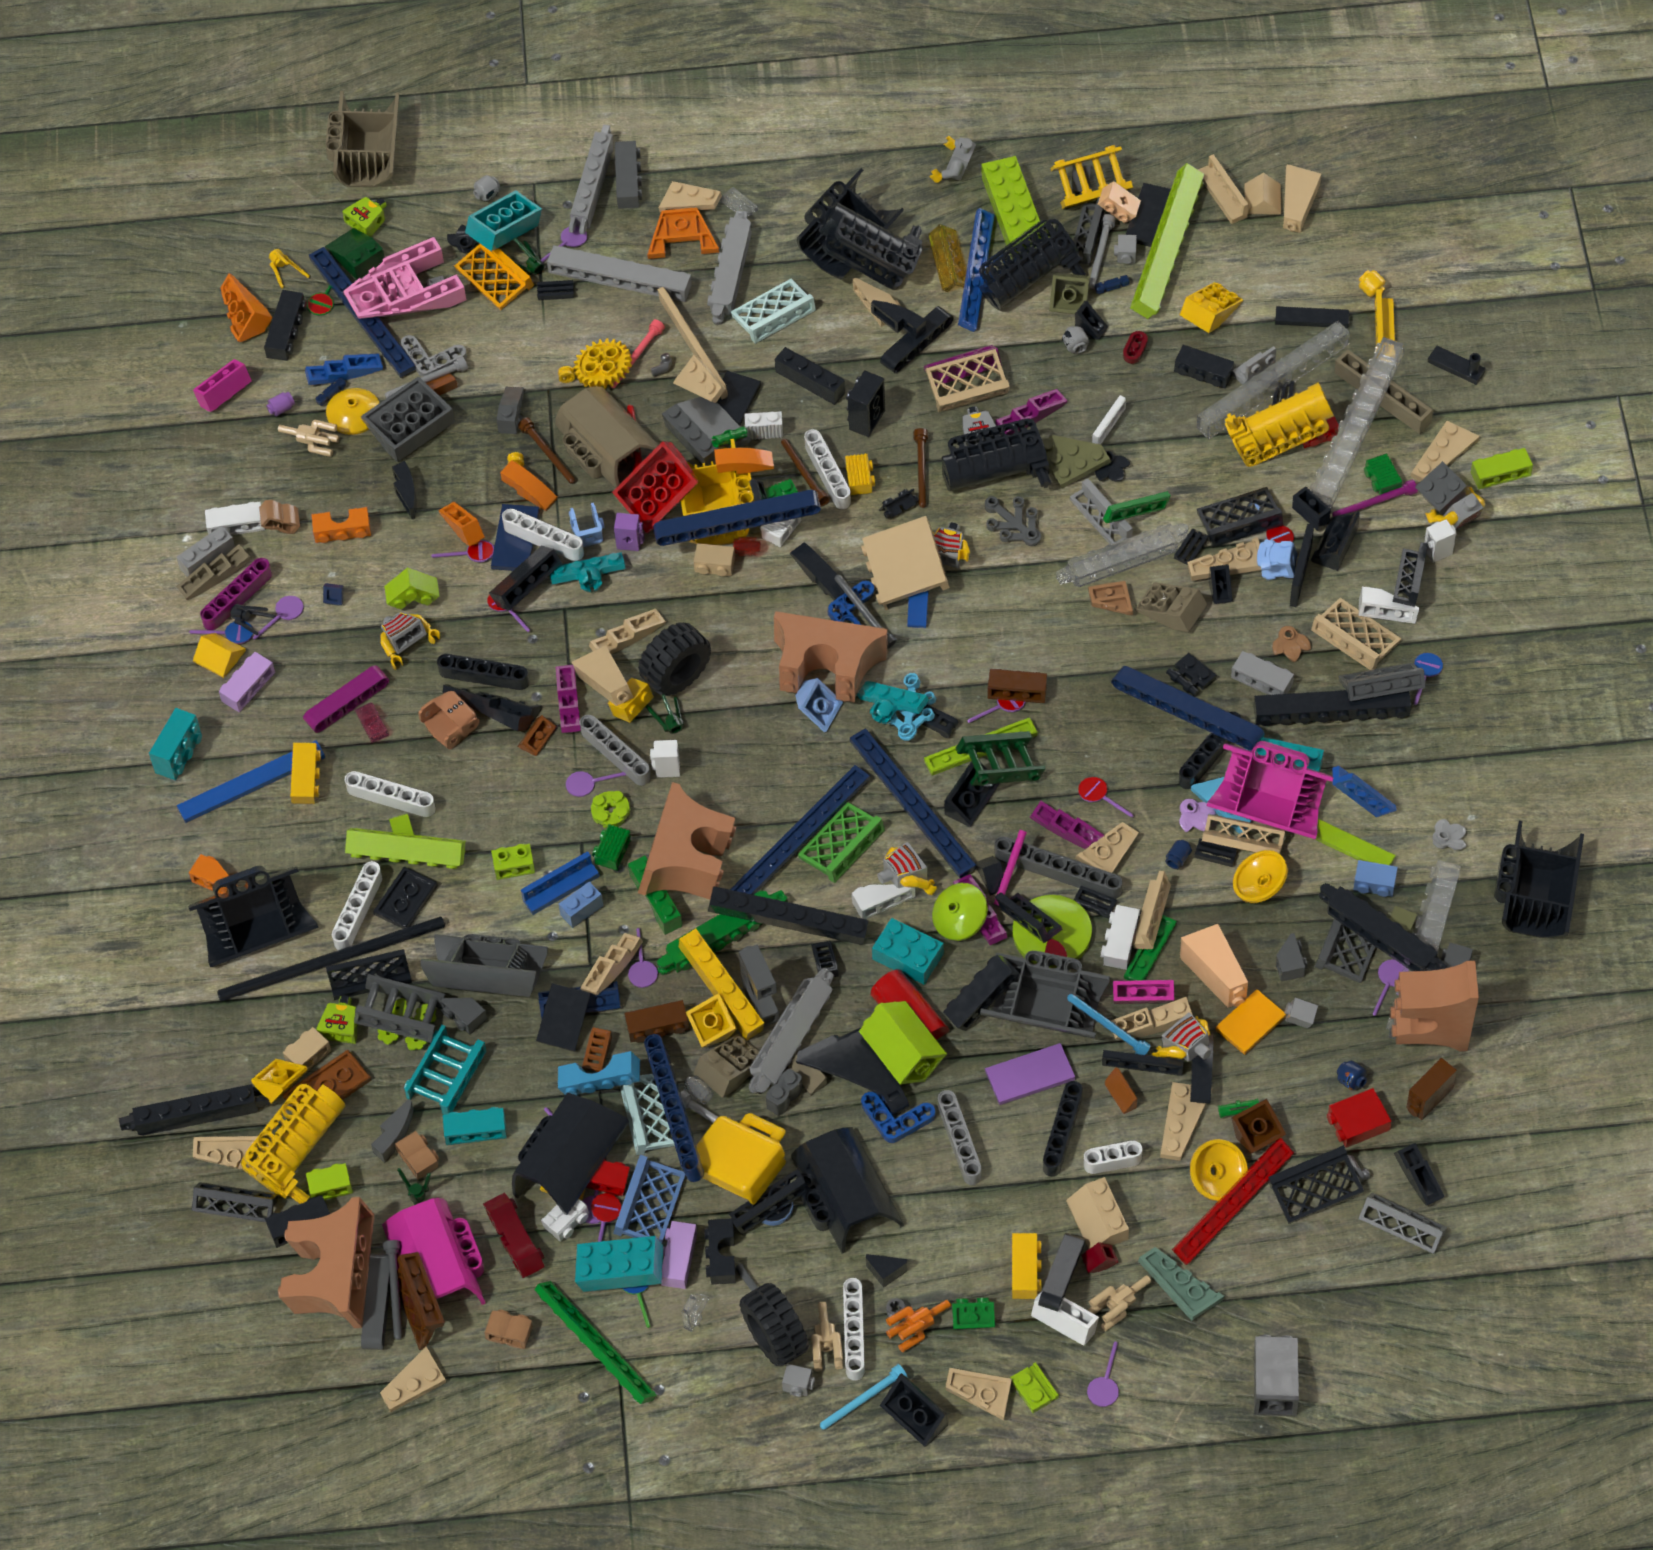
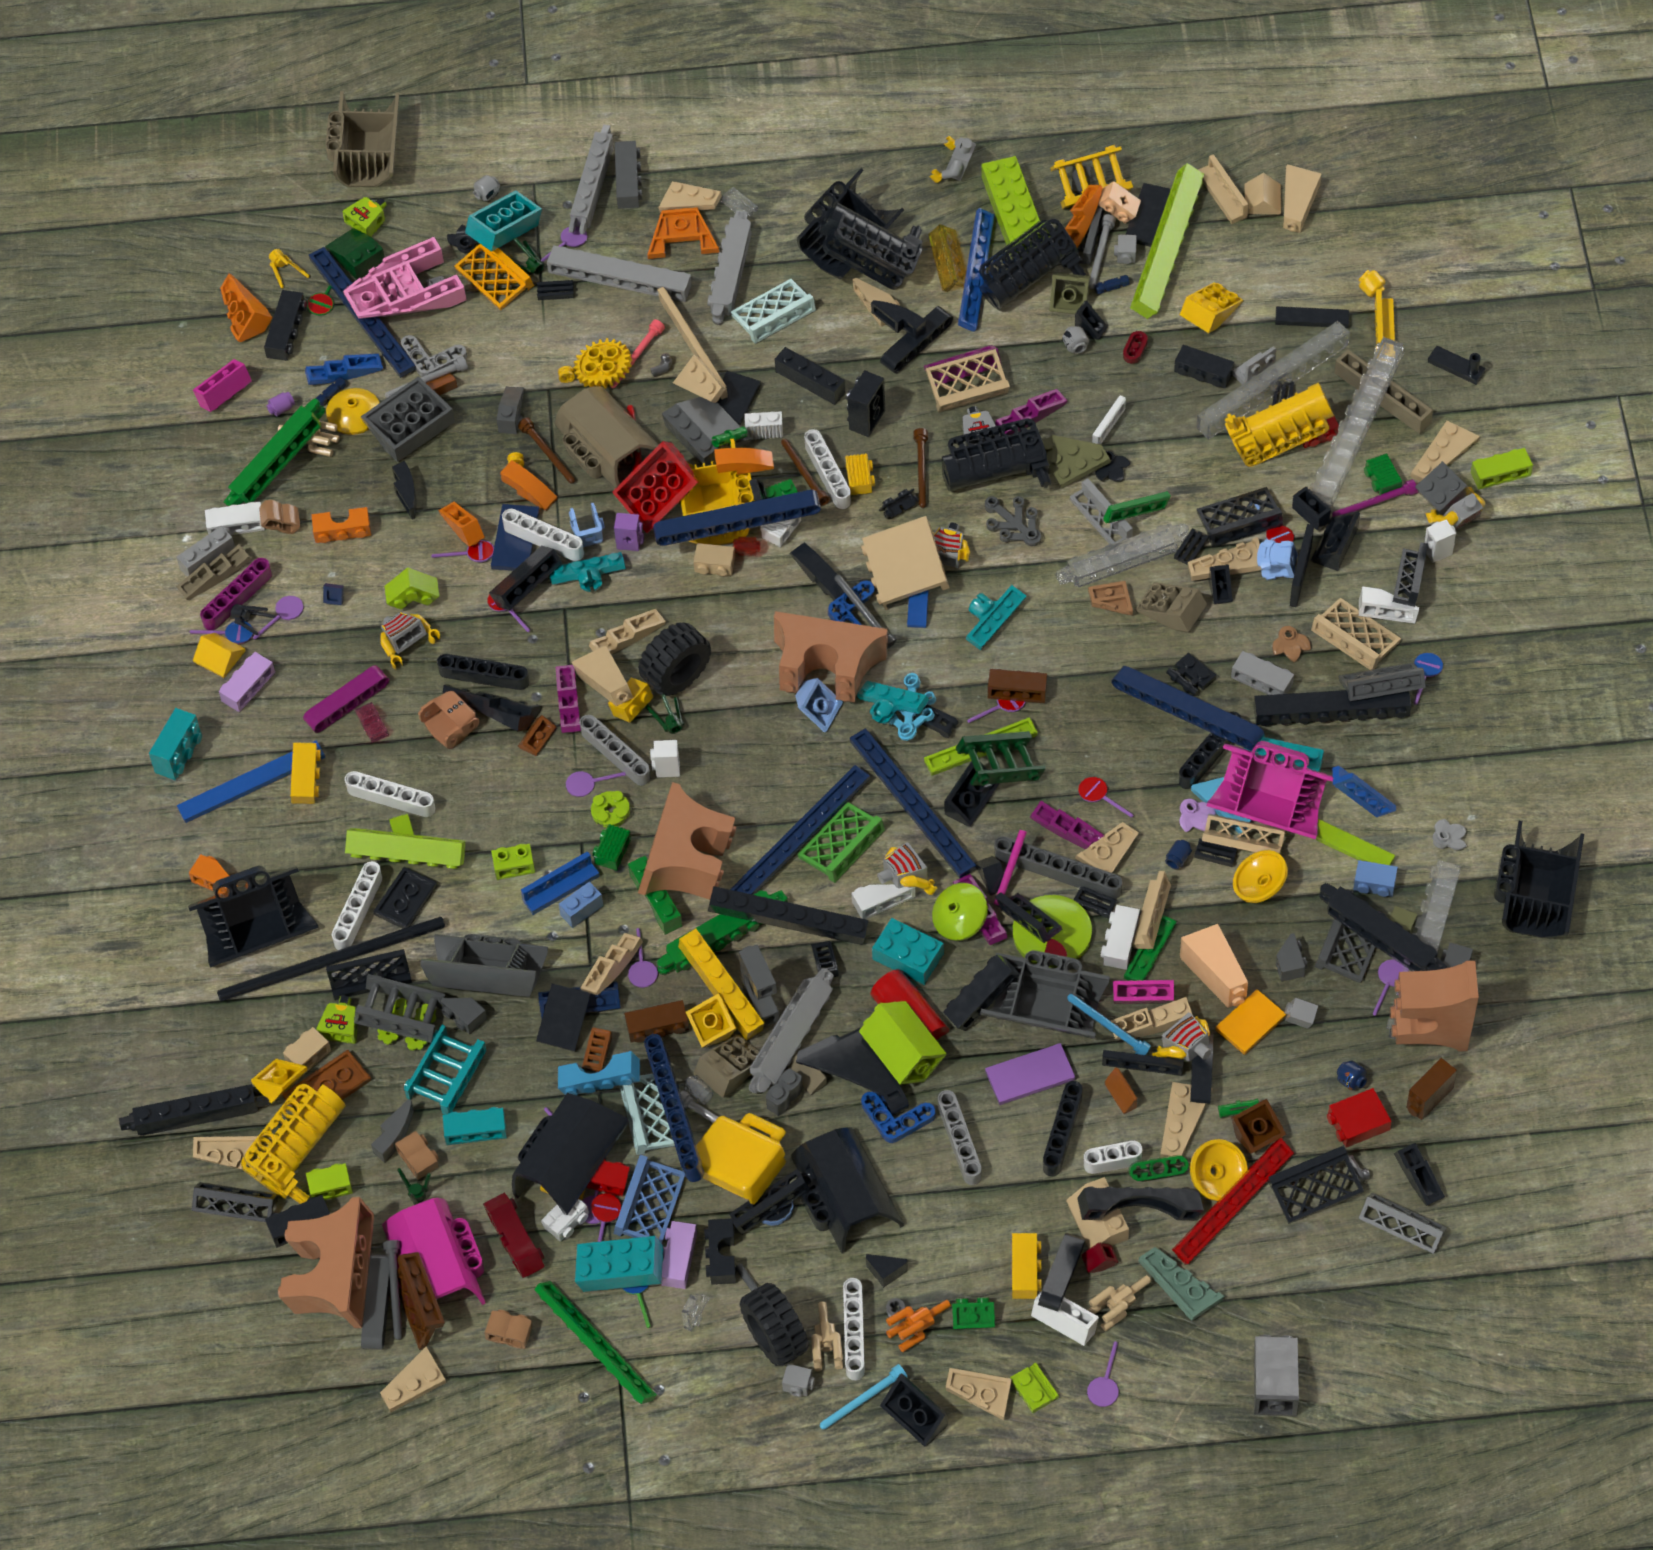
(276, 454): none -> green hinge
(992, 614): none -> teal plate
(1083, 213): none -> orange slope
(1144, 1175): none -> green beam
(1179, 1203): none -> black arch

